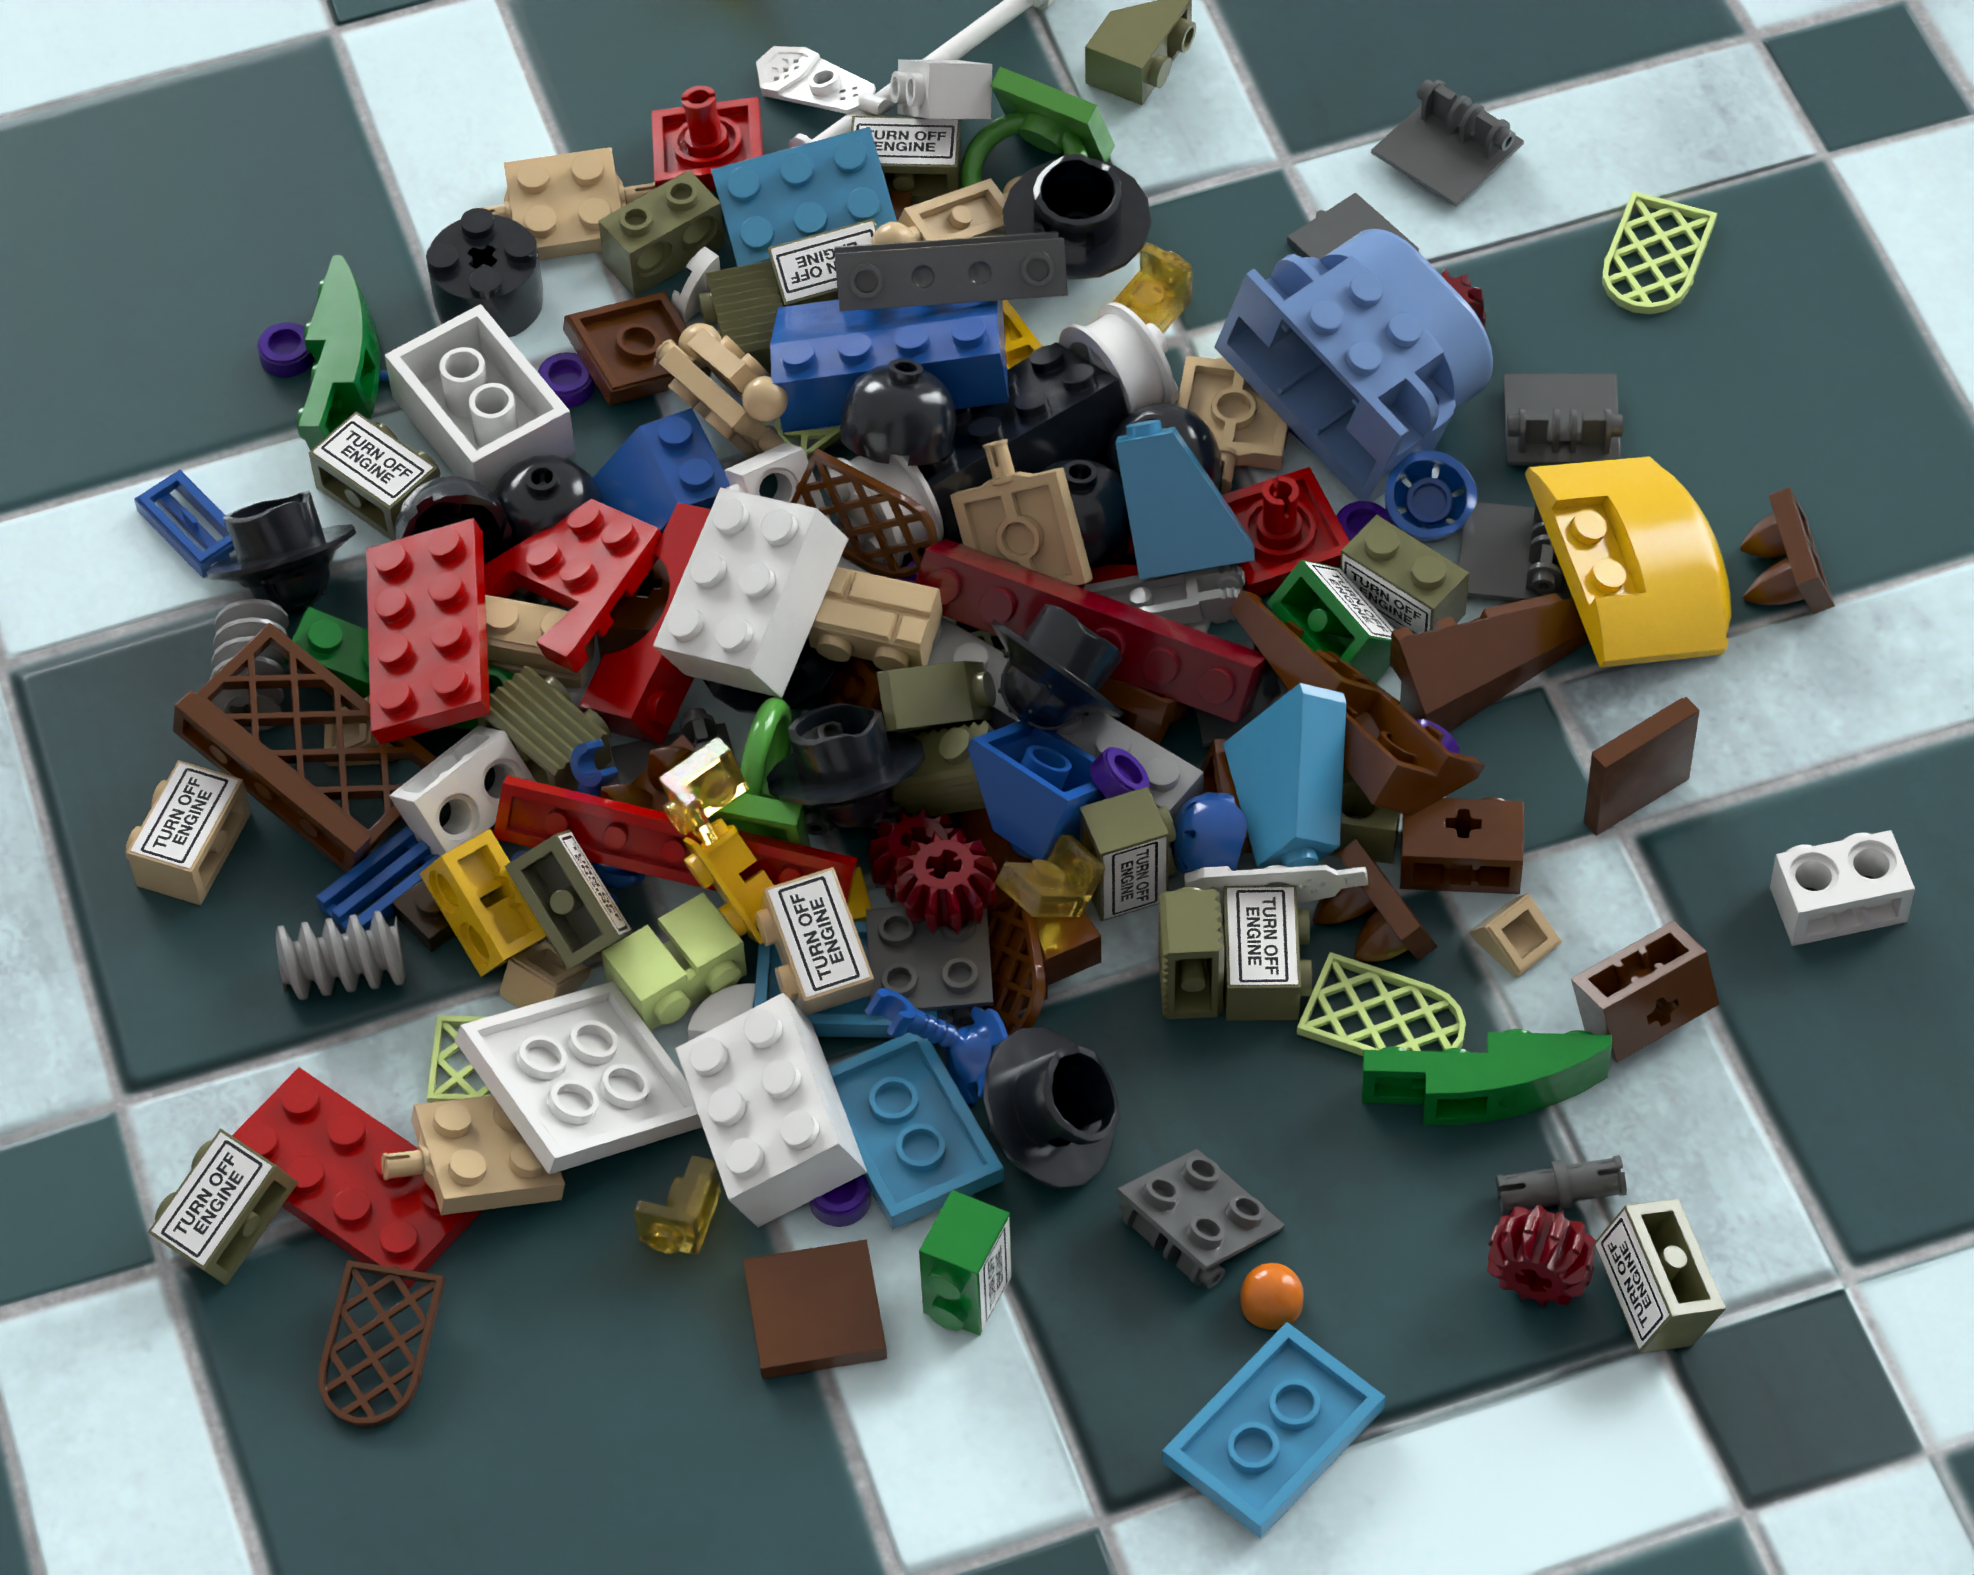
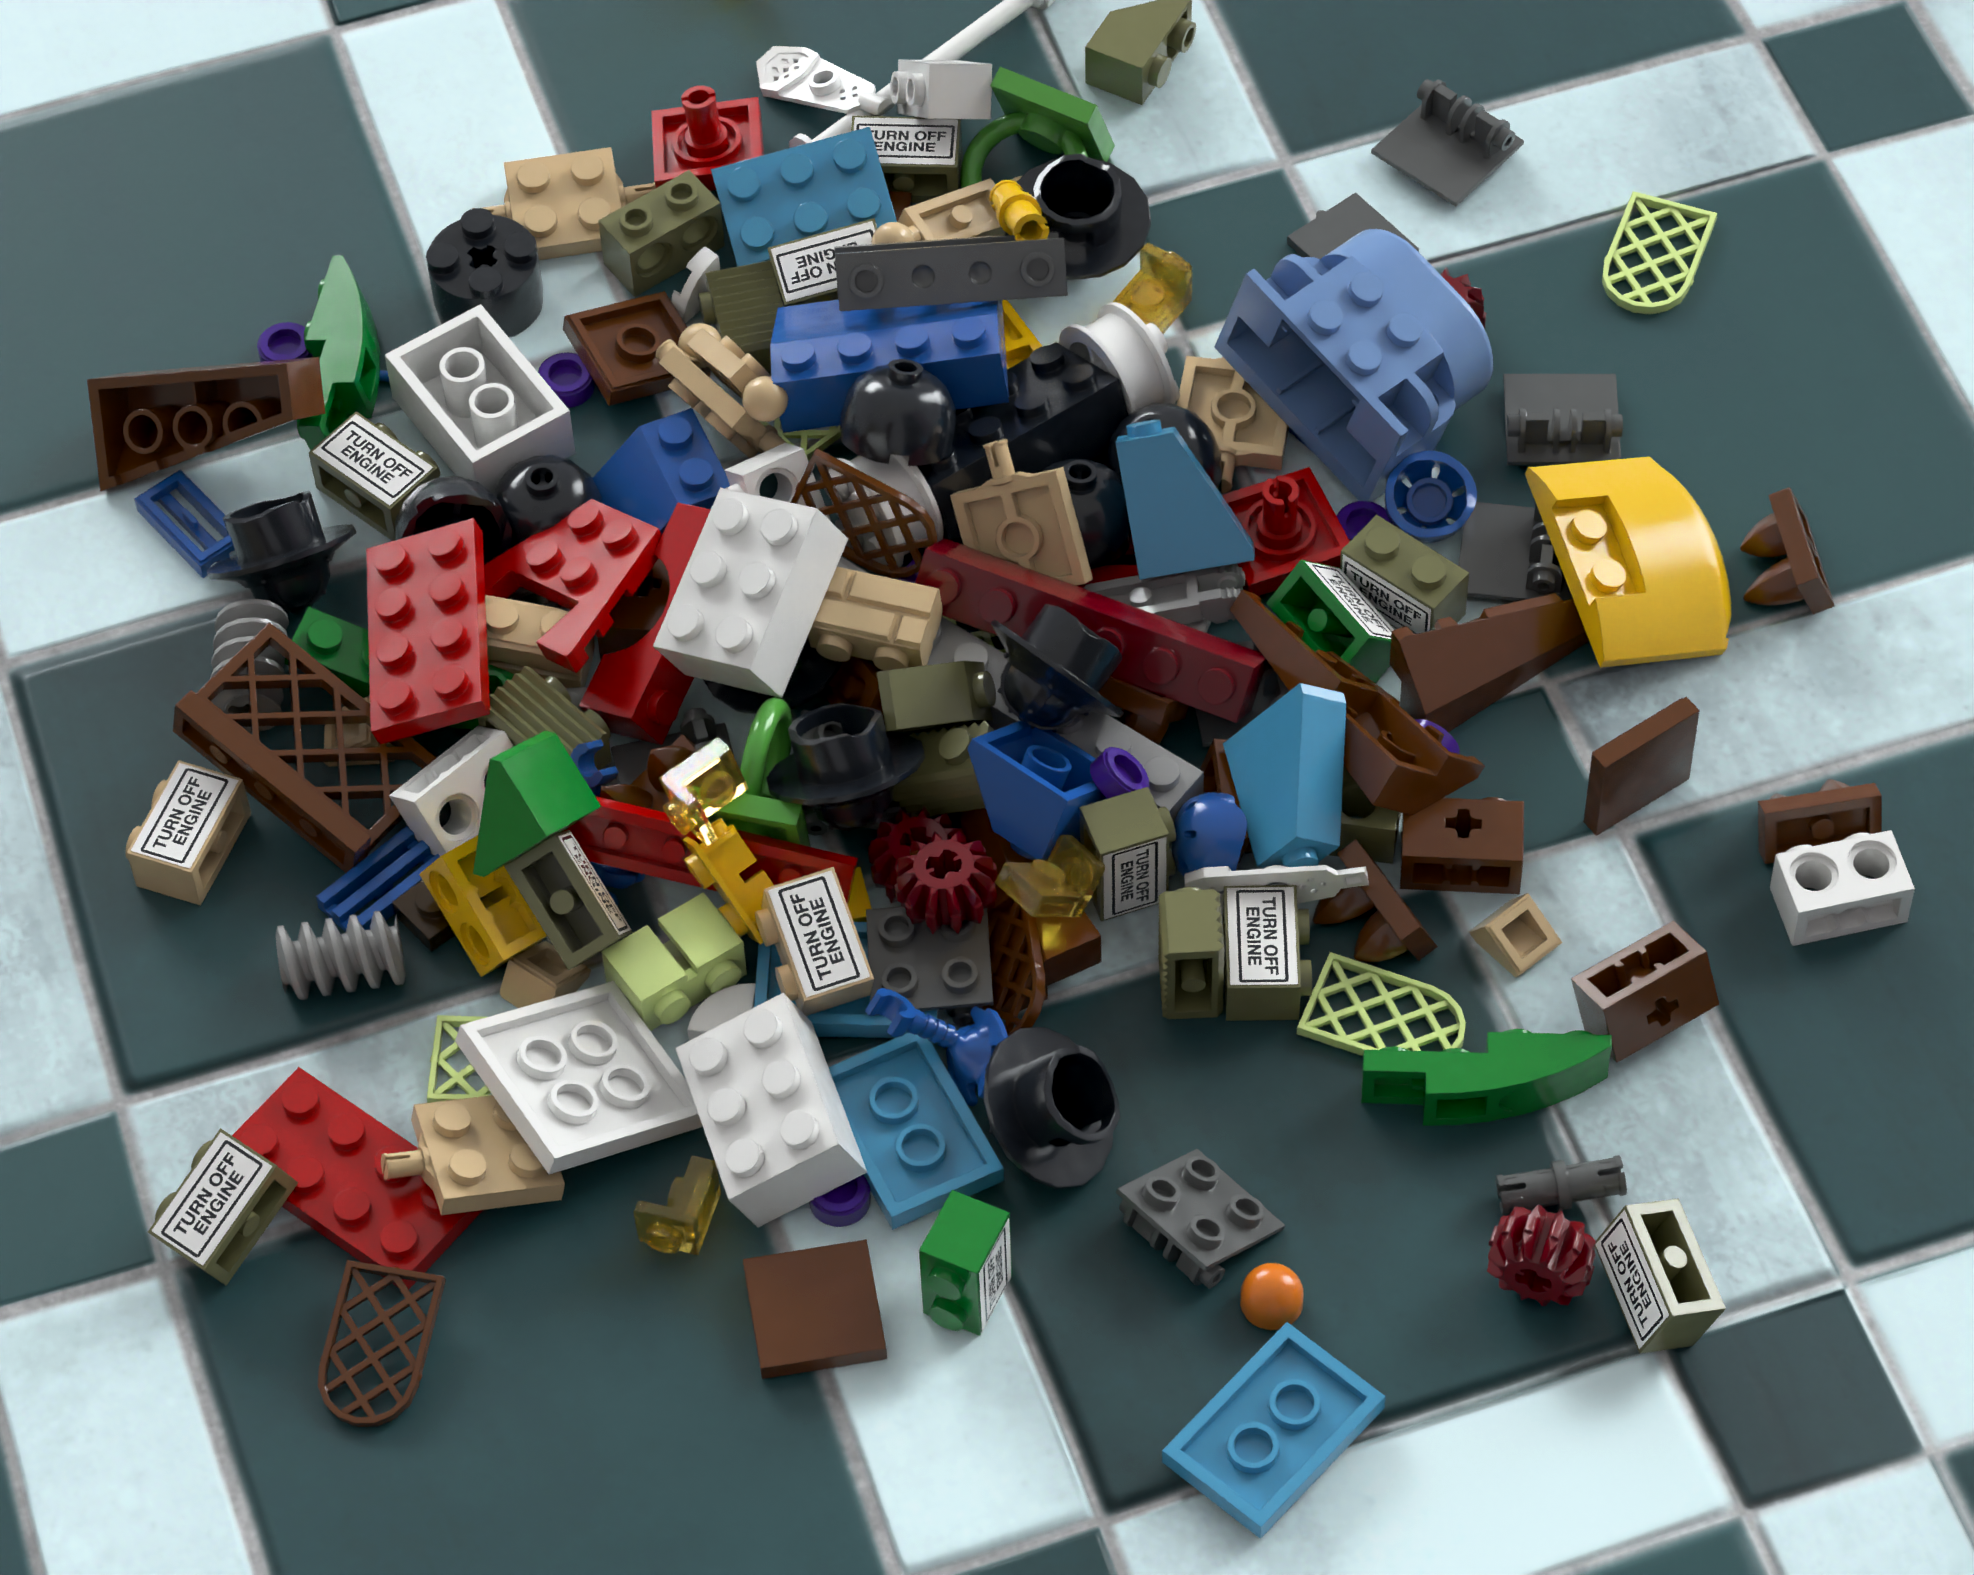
(181, 413): none -> reddish brown wedge
(529, 798): none -> green slope
(1018, 211): none -> yellow pin
(1817, 817): none -> reddish brown tile

